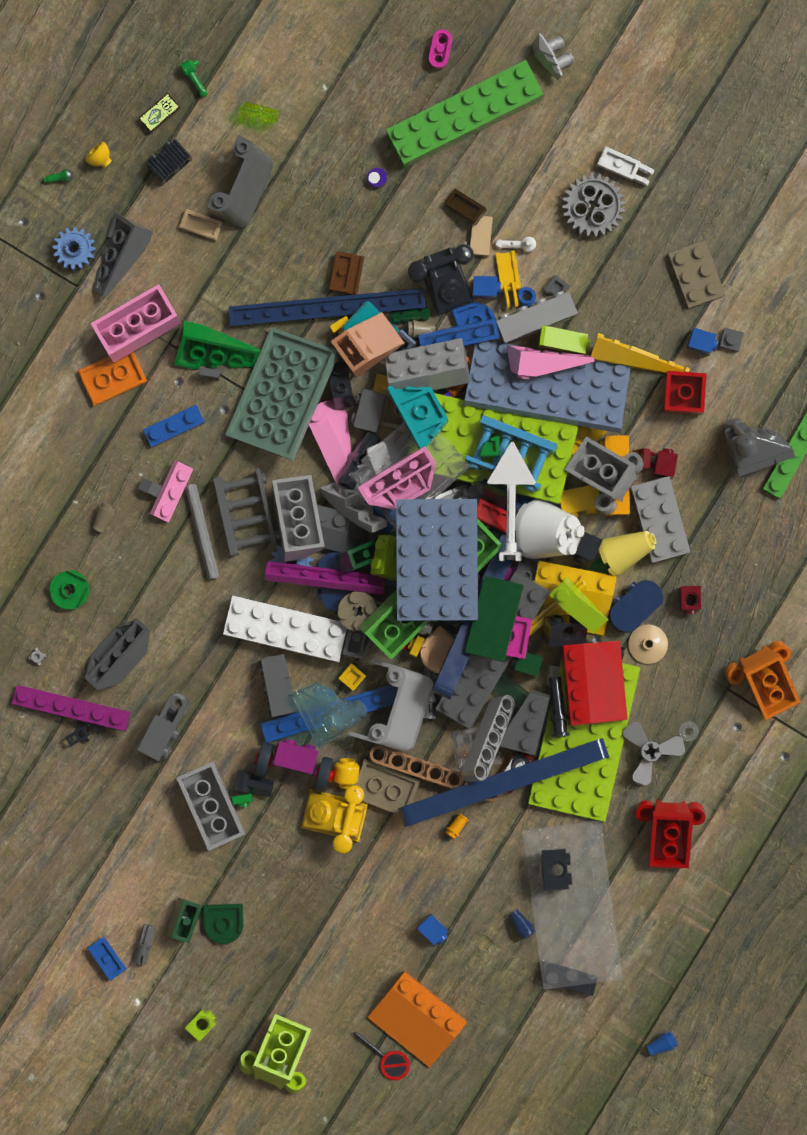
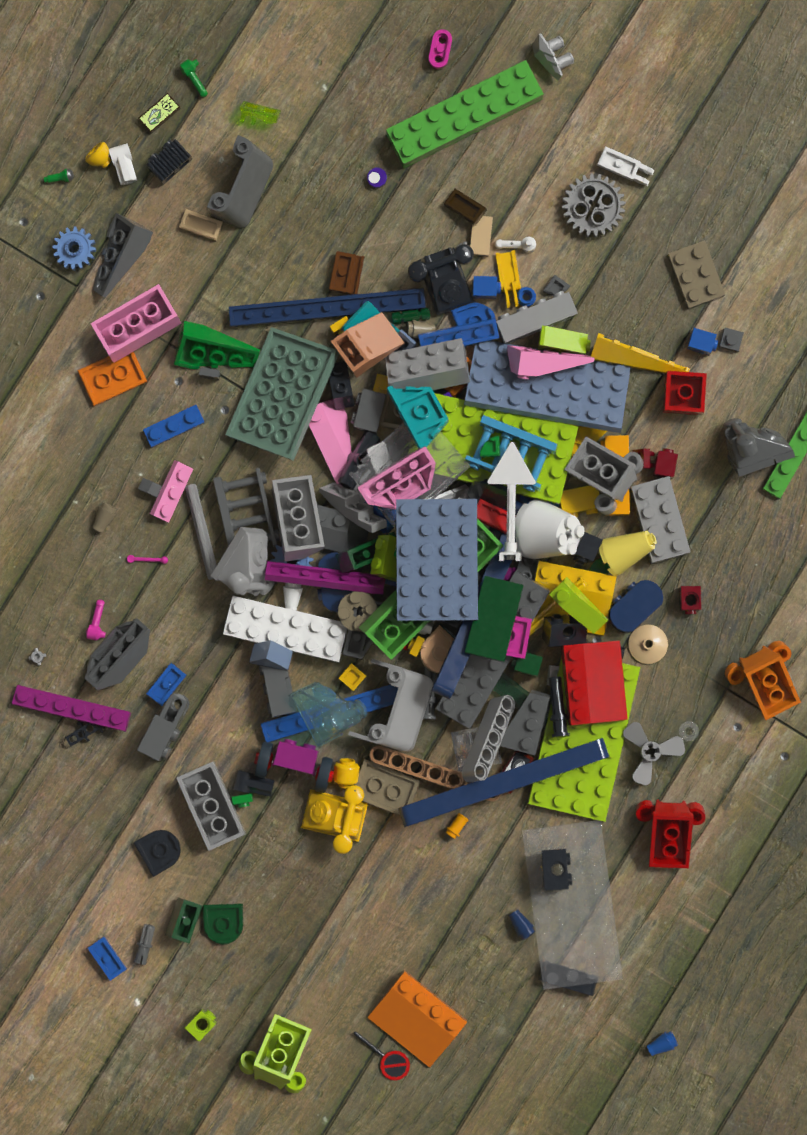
(65, 579): green plate -> none
(94, 632): none -> dark pink piece
(122, 159): none -> white piece
(131, 559): none -> dark pink hinge
(159, 850): none -> black tile
(166, 684): none -> blue plate
(245, 563): none -> light grey piece
(271, 655): none -> sand blue slope
(292, 595): none -> white cone
(433, 930): blue brick -> none

